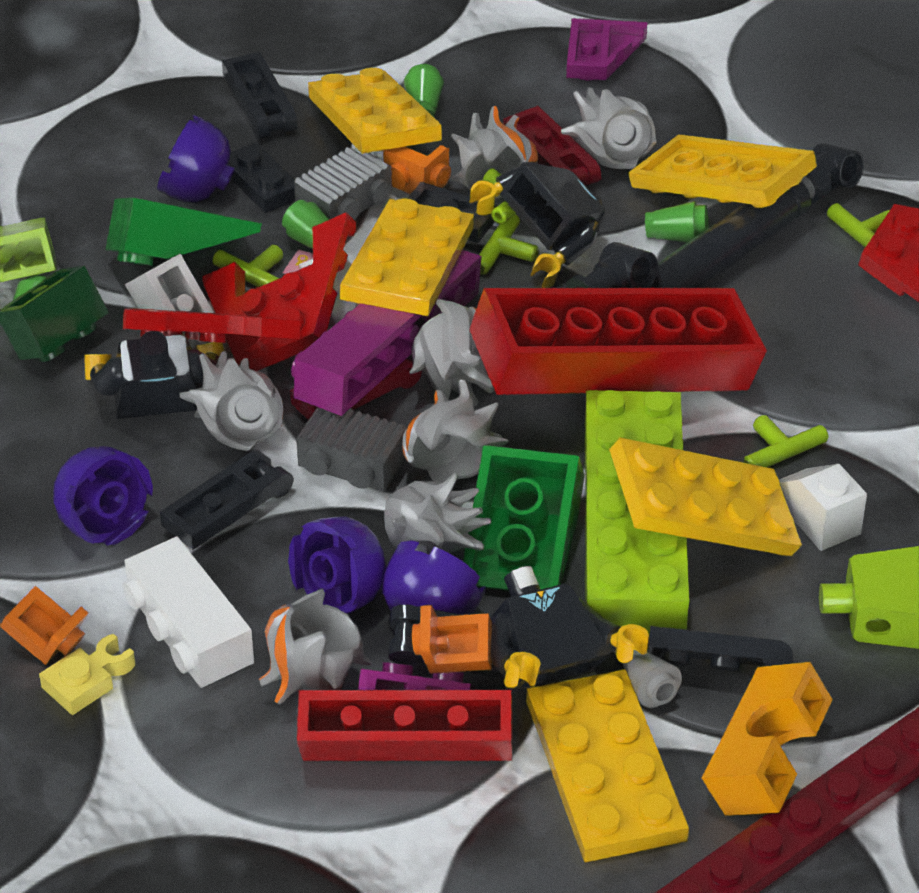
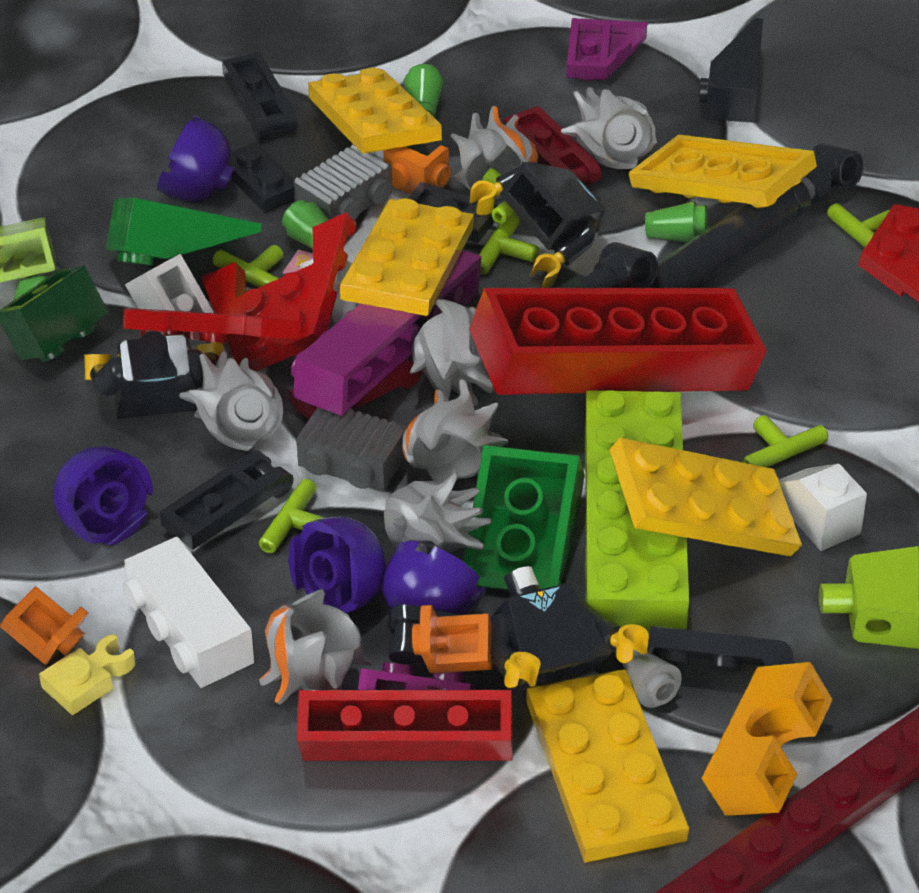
(290, 516): none -> lime piece
(734, 78): none -> black slope

